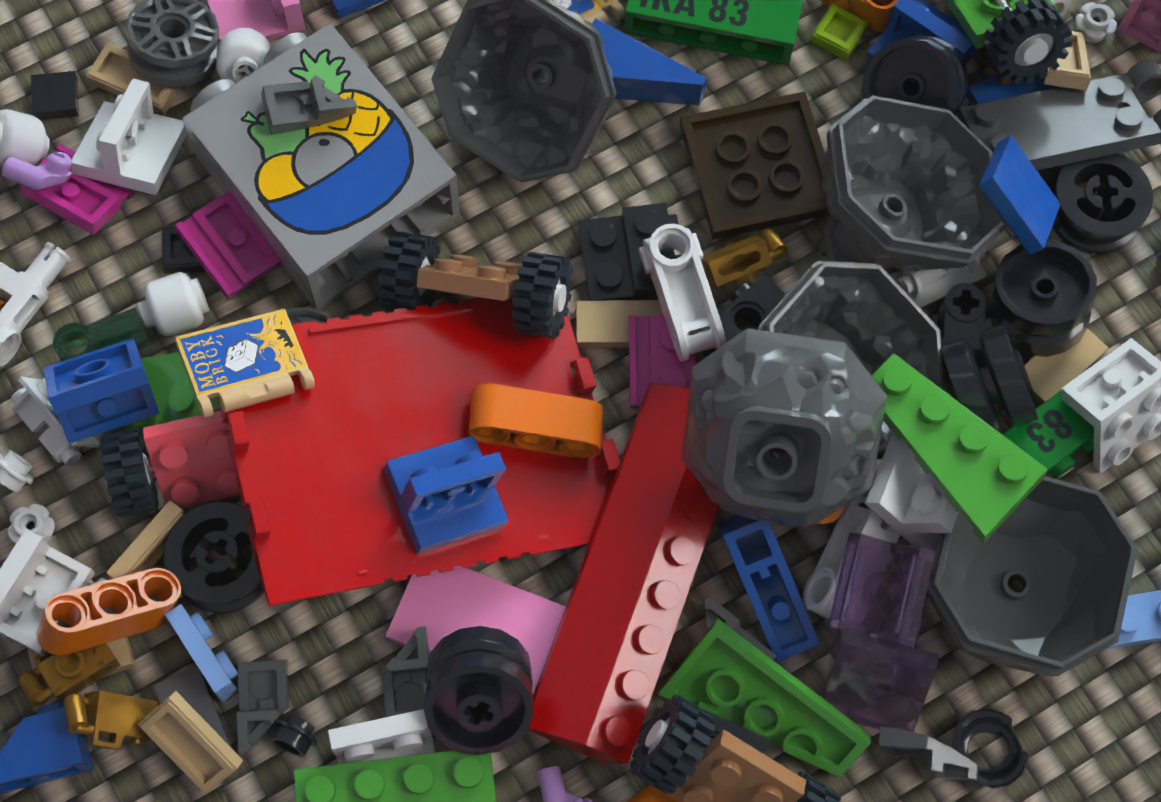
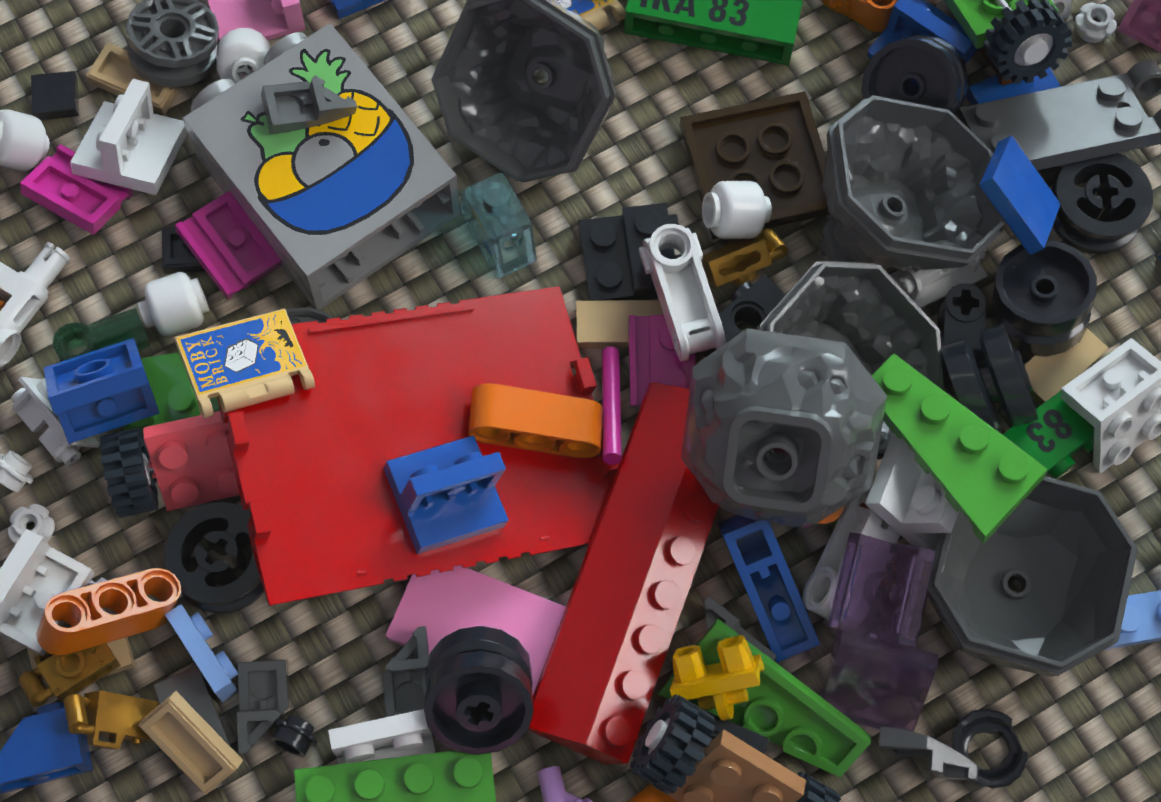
(42, 176): lavender arm -> none
(149, 545): tan tile -> none
(493, 218): none -> clear light blue torso
(537, 289): black plate -> none
(611, 405): none -> dark pink bar
(646, 73): blue slope -> none
(718, 683): none -> yellow hips
(736, 209): none -> white head
(839, 32): lime tile -> none
(1073, 70): tan tile -> none

